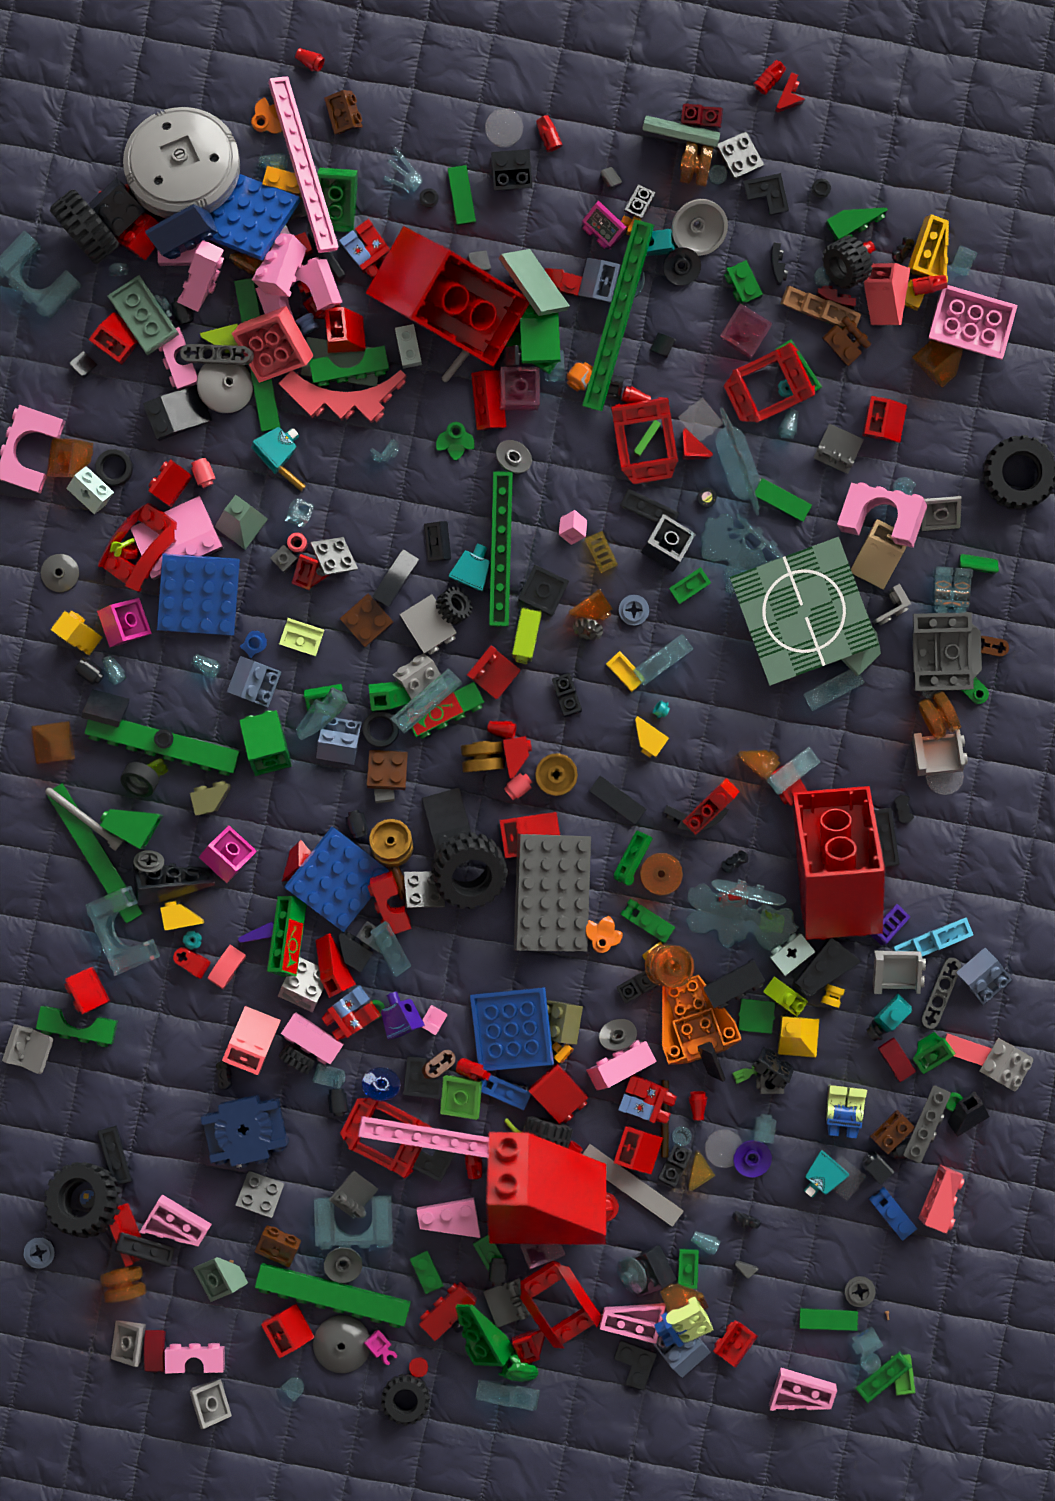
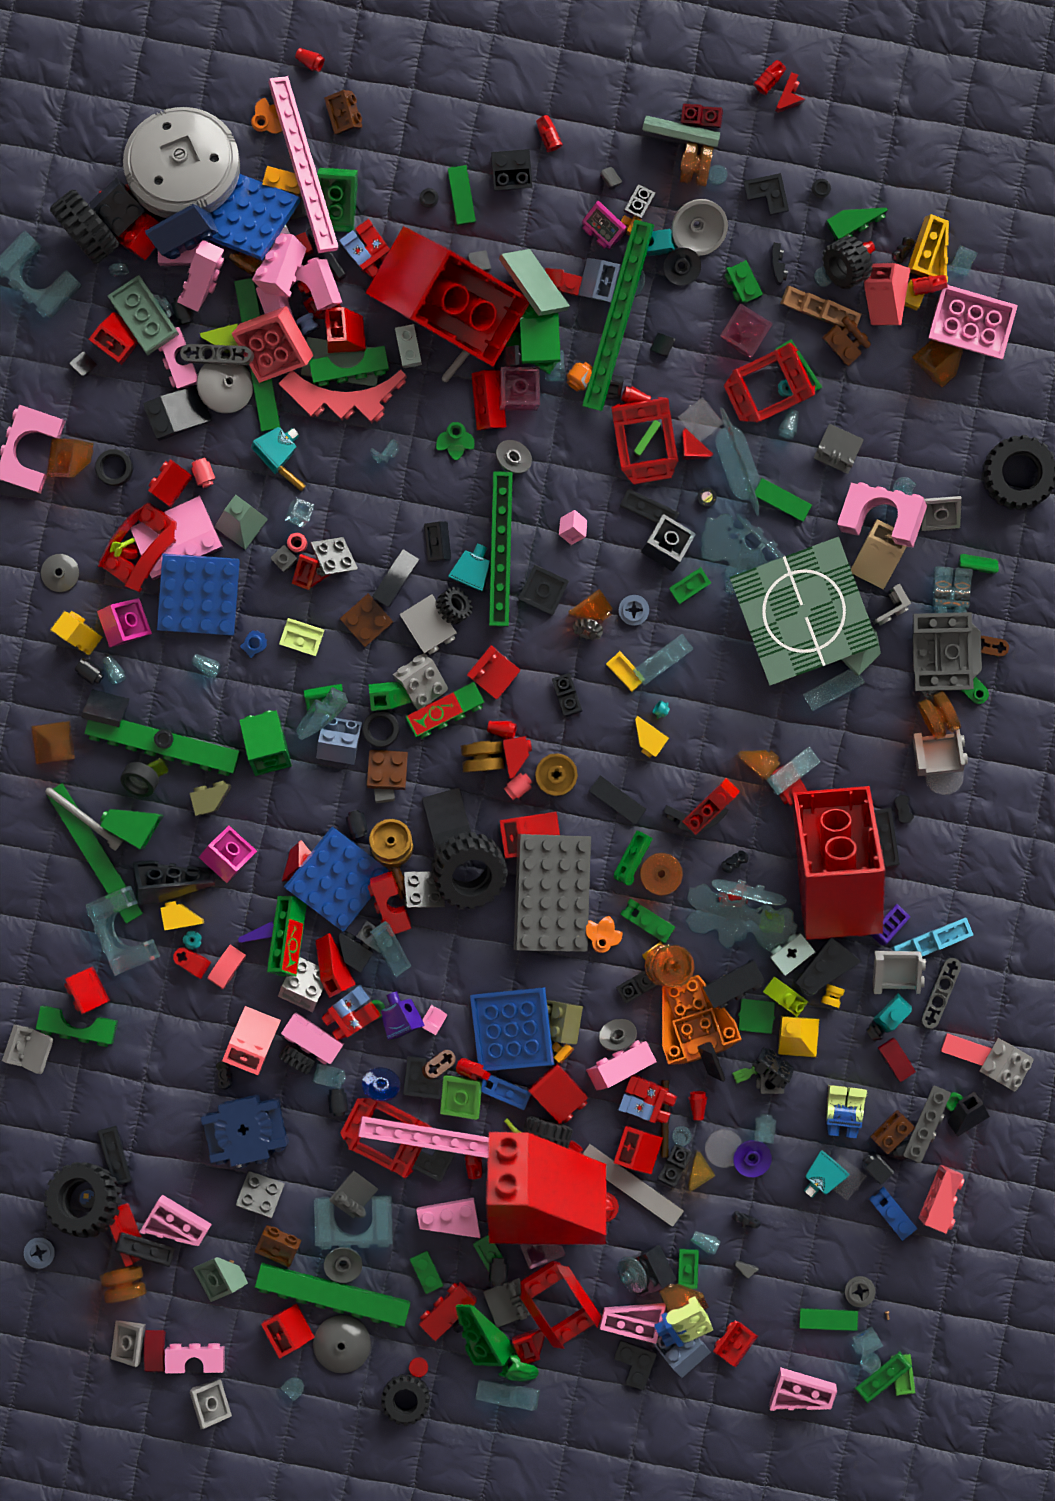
(90, 490): light aqua brick -> none
(141, 859): dark grey gear -> none
(254, 681): sand blue slope -> none
(274, 160): clear light blue cone -> none
(379, 1346): dark pink plate -> none
(412, 181): clear light blue plant -> none
(426, 700): clear light blue plate -> none
(504, 127): clear tile -> none
(526, 635): lime arch -> none
(608, 566): clear yellow slope -> none
(739, 155): hinge -> none
(829, 293): dark red slope -> none
(884, 419): red slope -> none
(932, 1052): green slope -> none
(984, 976): sand blue slope -> none

